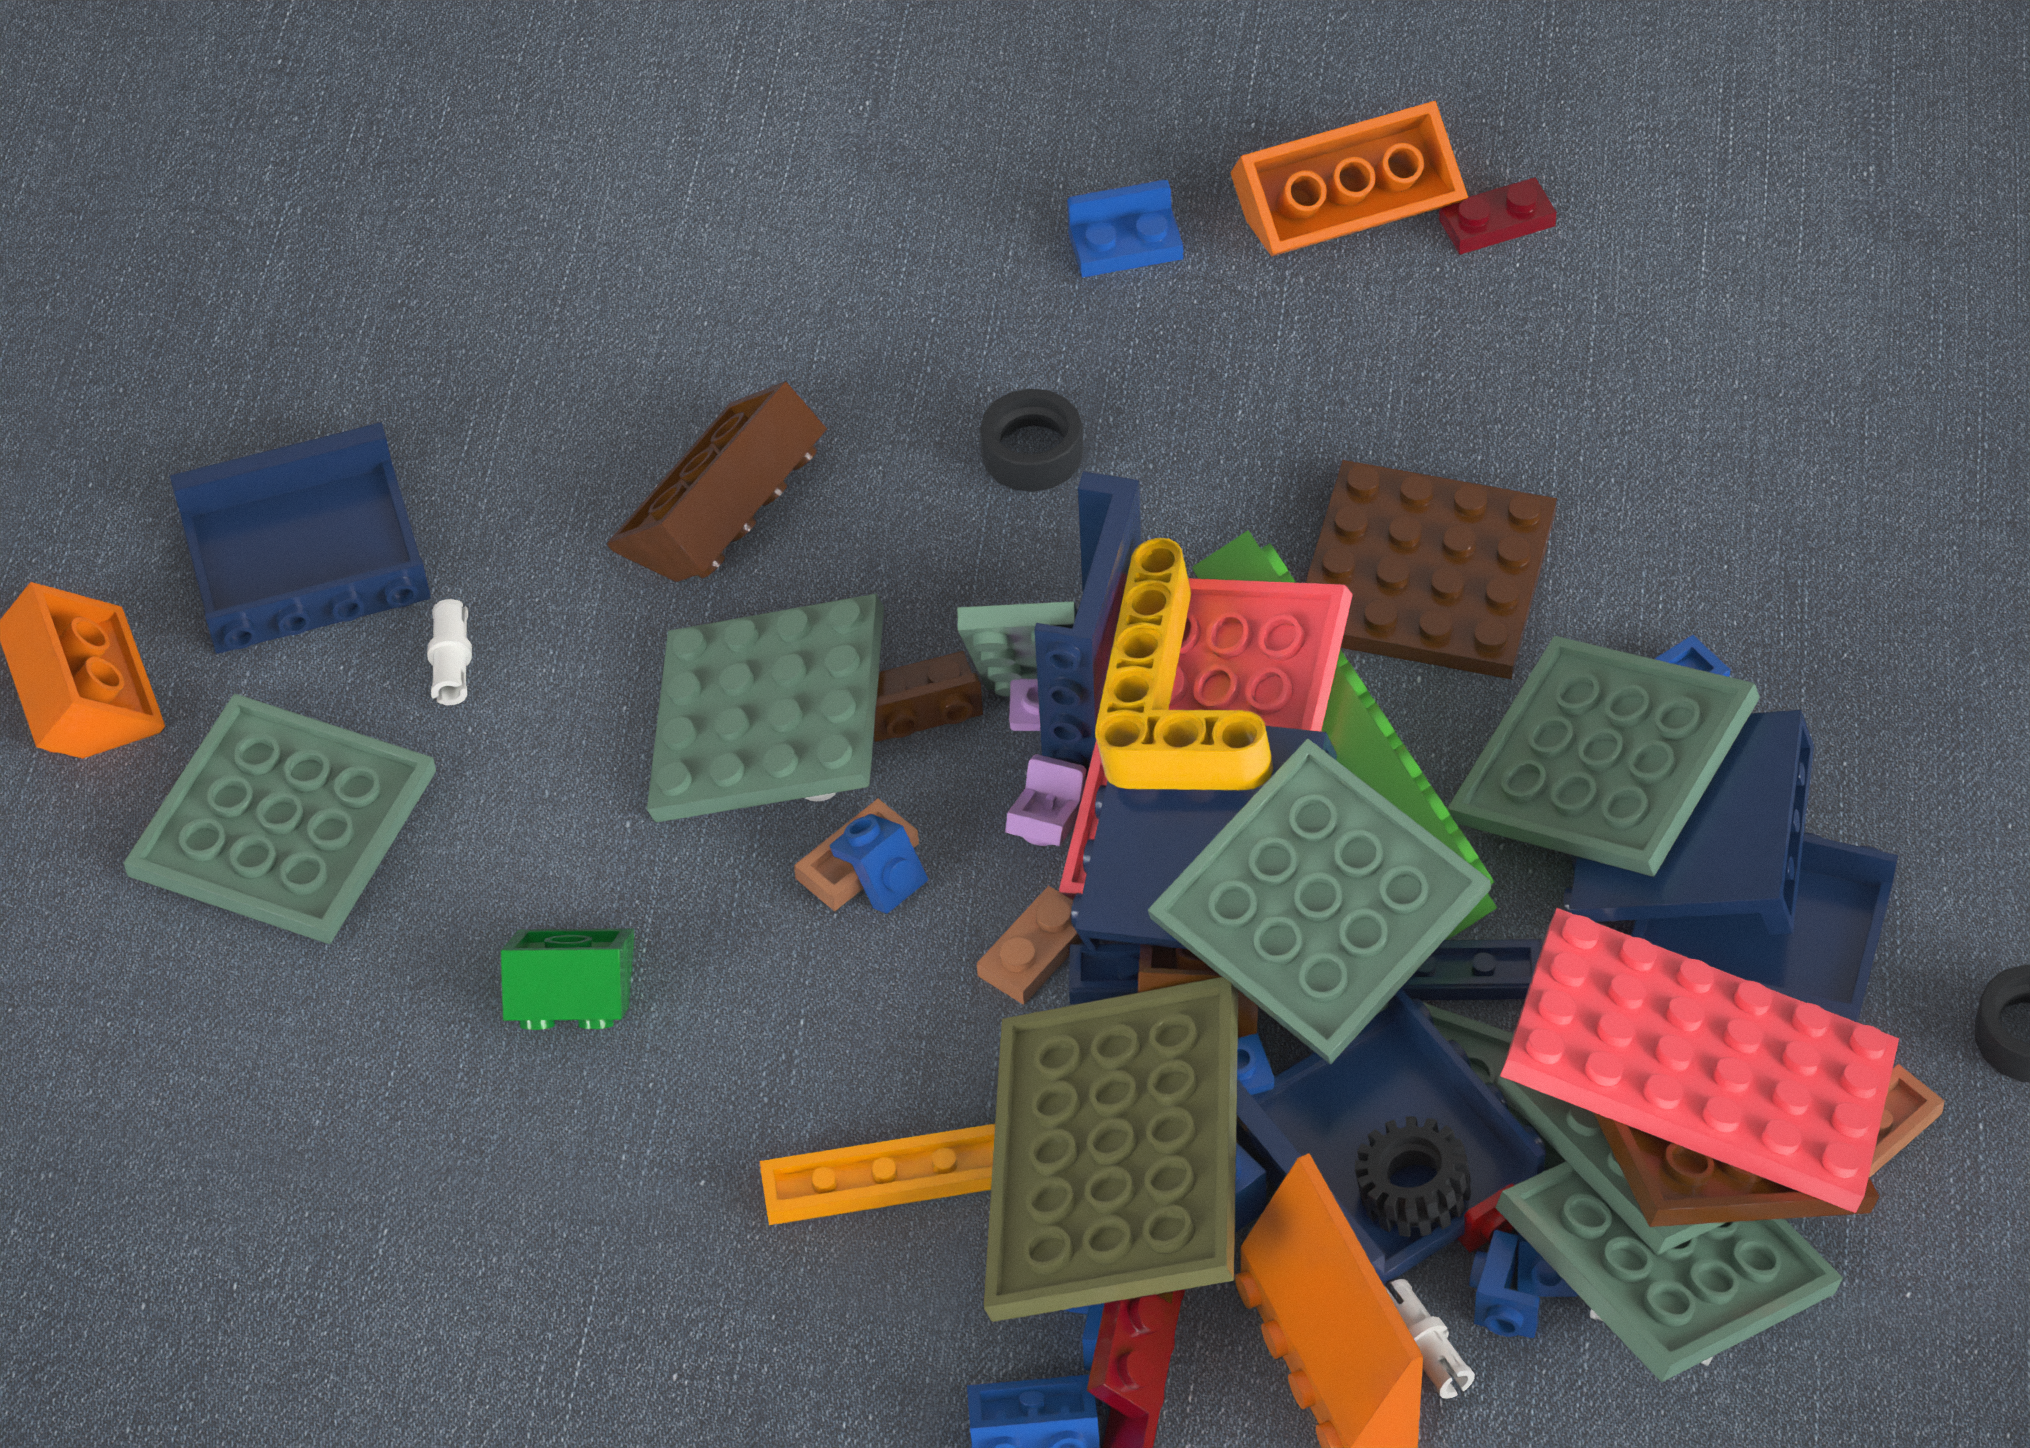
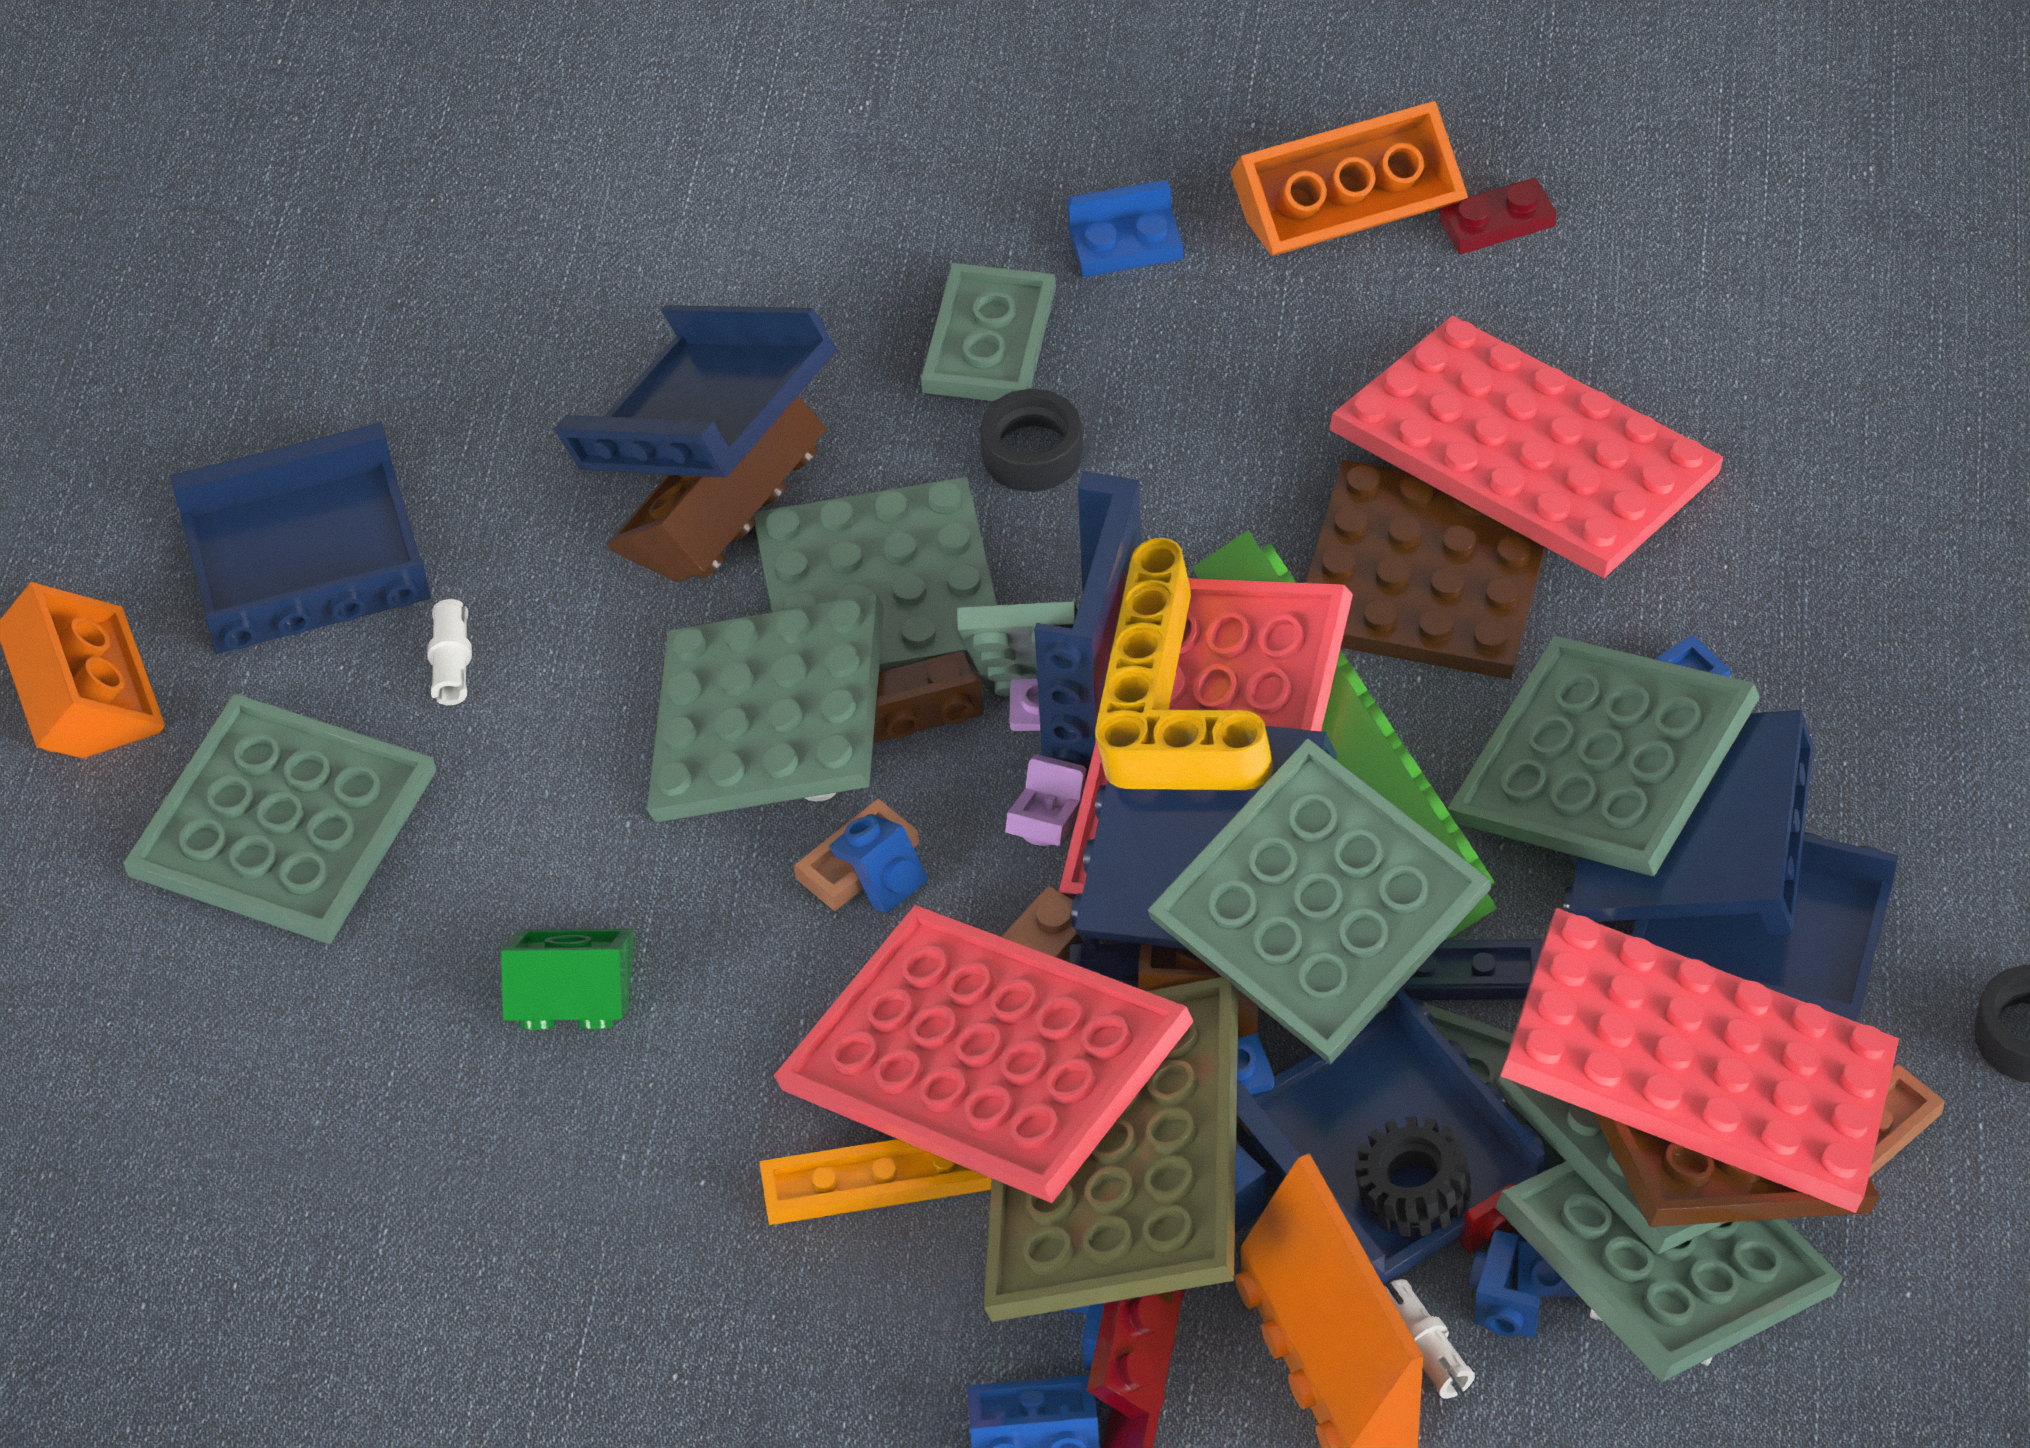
(705, 392): none -> dark blue panel
(904, 543): none -> sand green plate
(984, 1051): none -> coral plate
(988, 332): none -> sand green plate
(1527, 445): none -> coral plate

